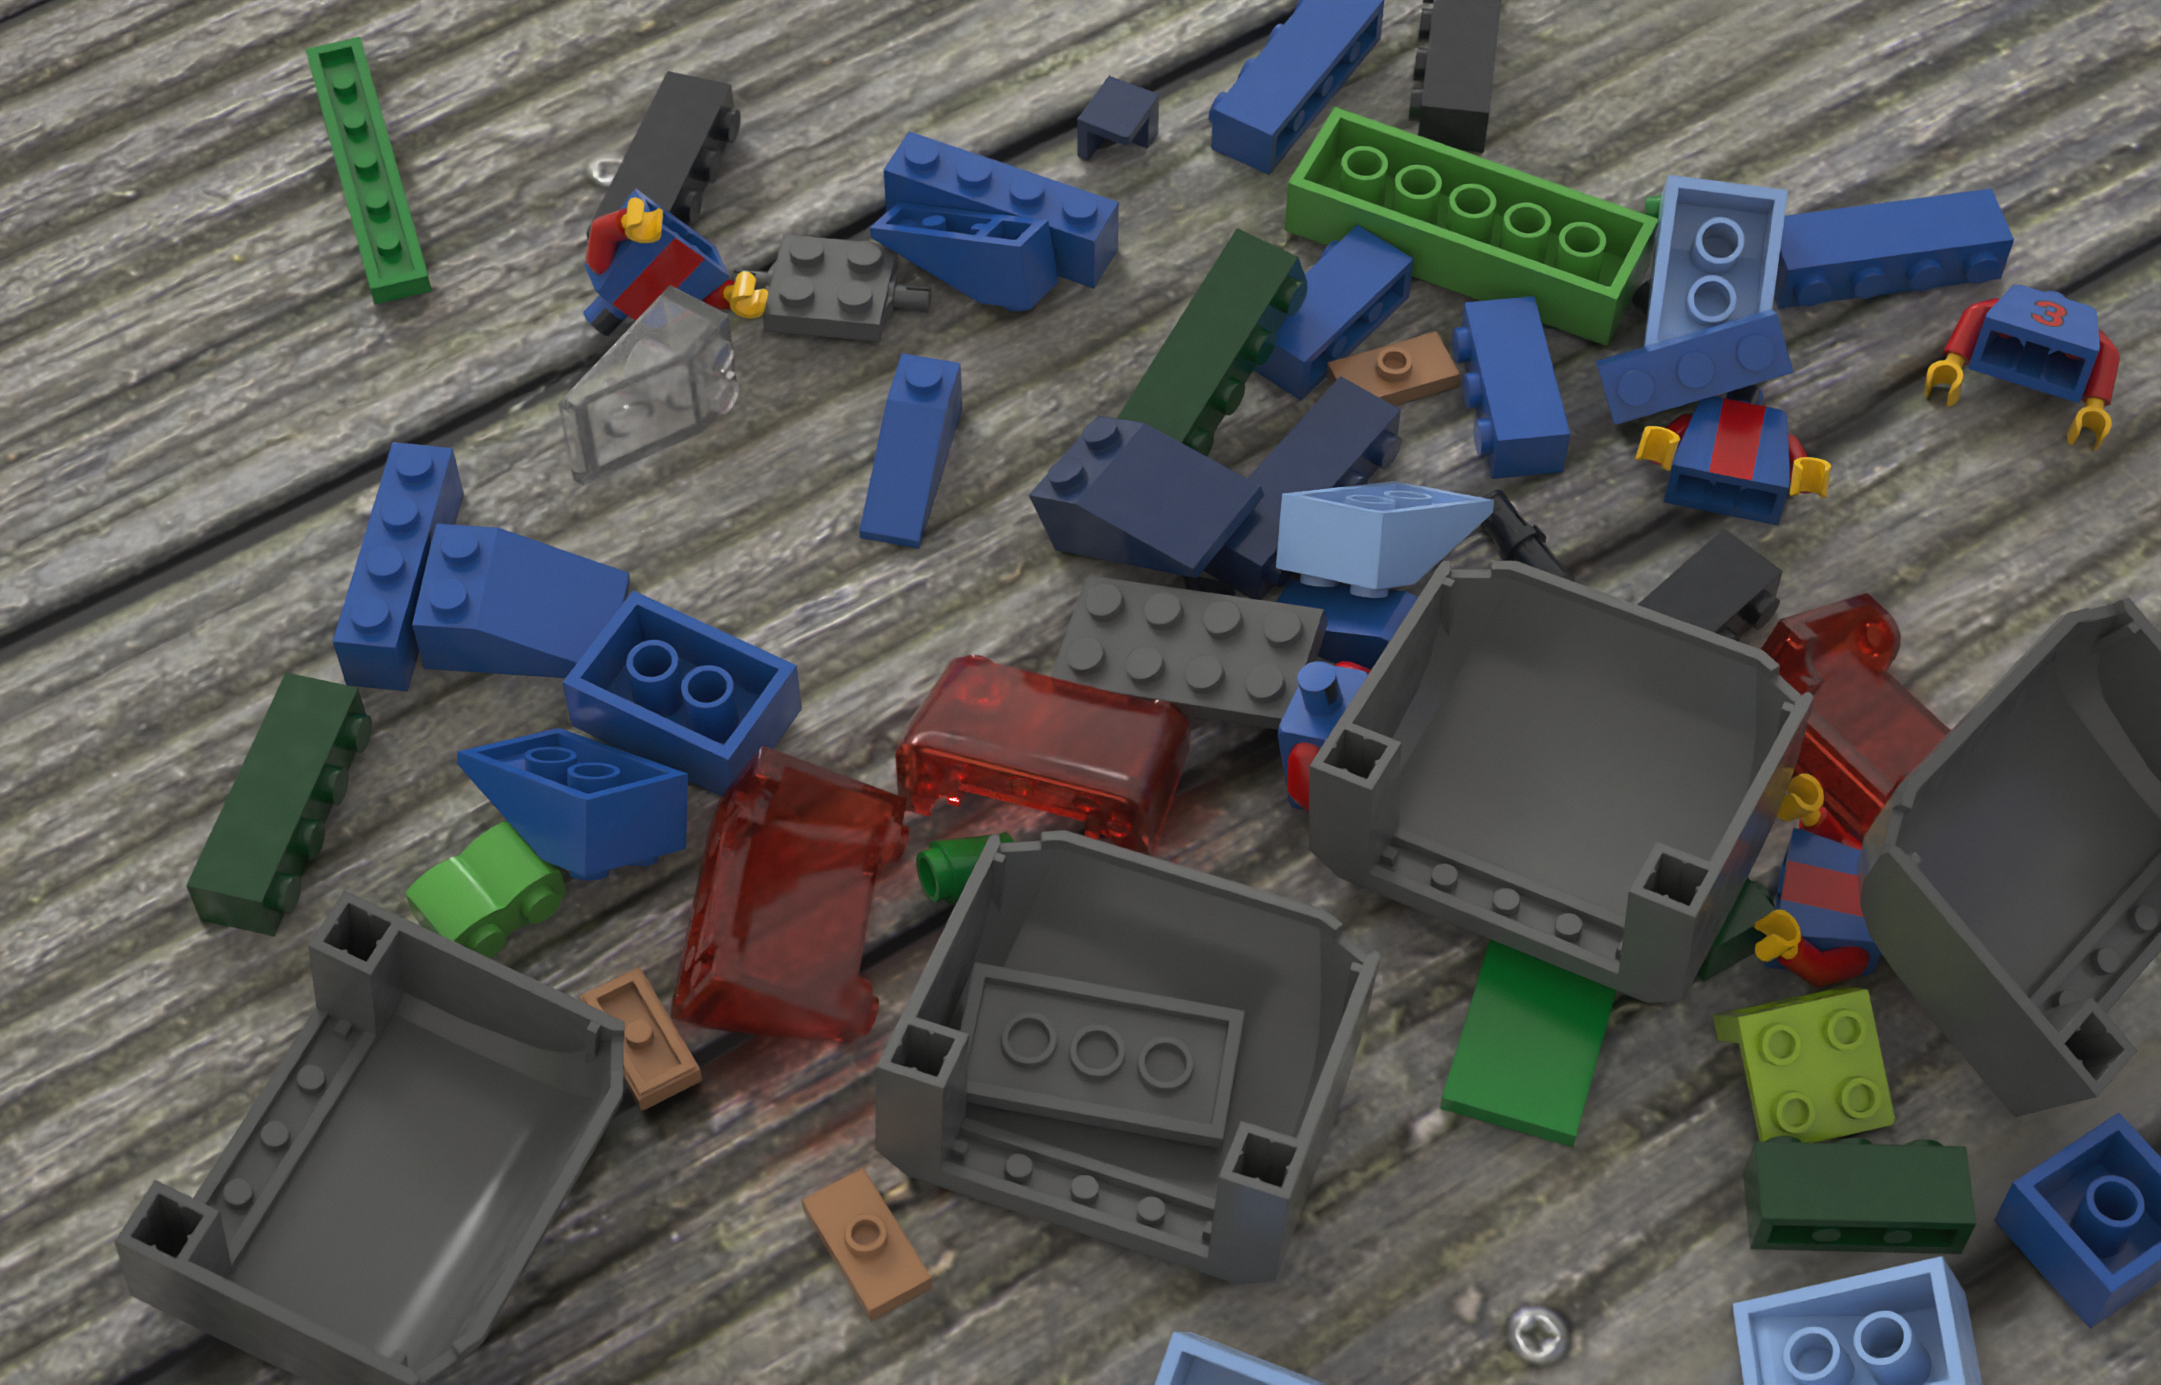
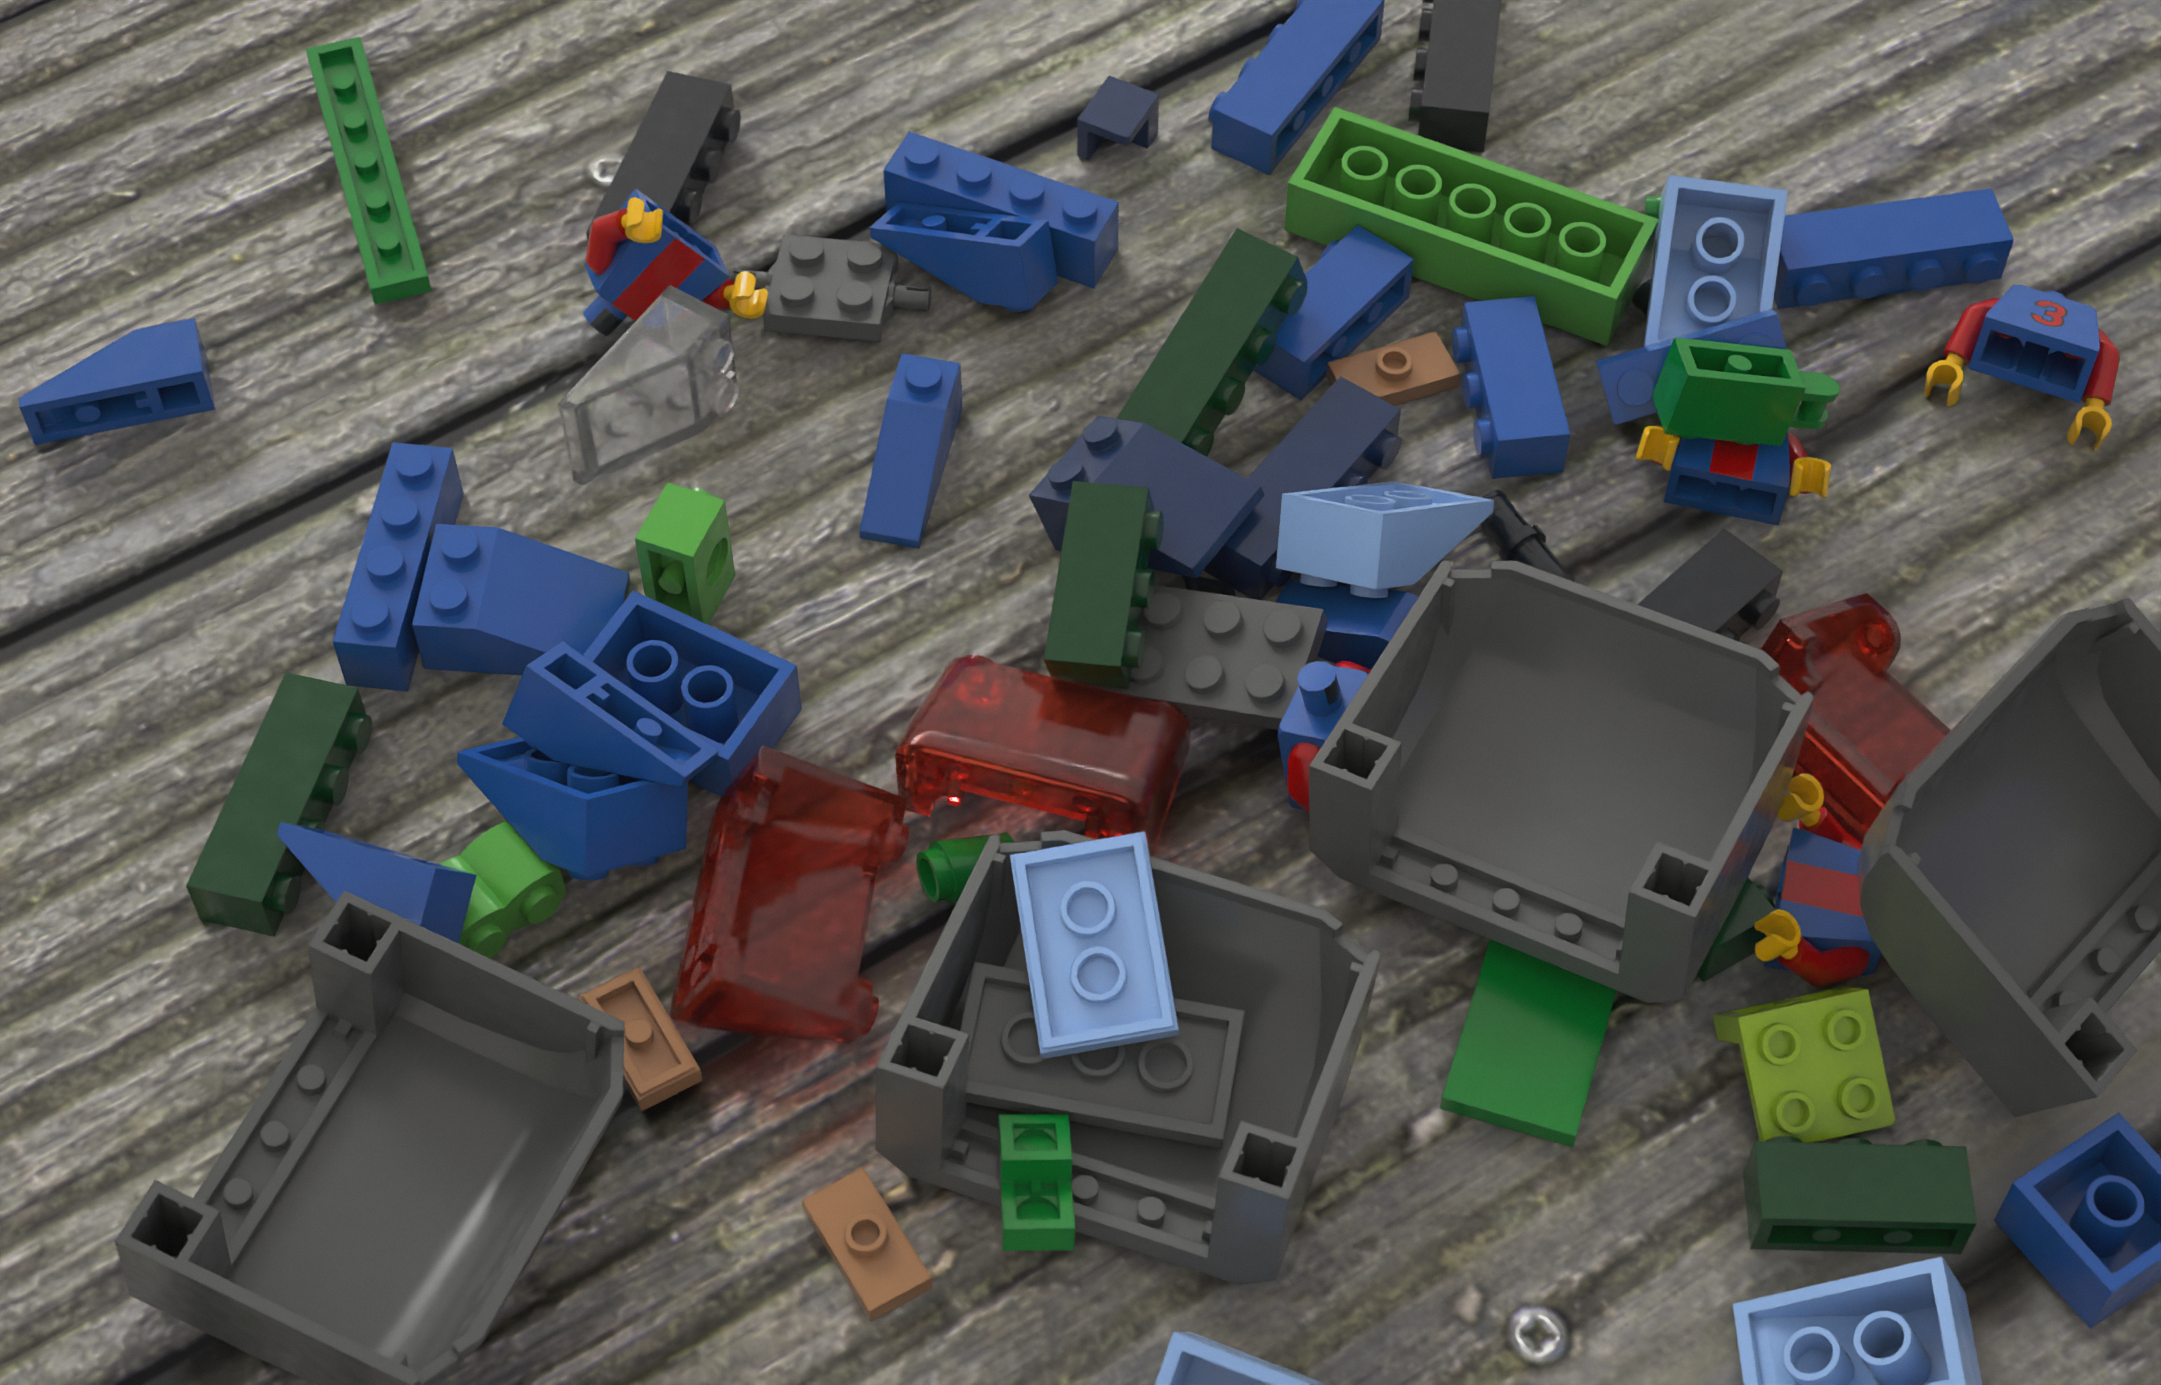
(129, 383): none -> blue slope
(395, 881): none -> blue slope
(598, 723): none -> blue slope
(686, 551): none -> bright green brick
(1036, 1182): none -> green slope
(1094, 945): none -> light blue tile
(1103, 585): none -> dark green brick
(1738, 393): none -> green brick

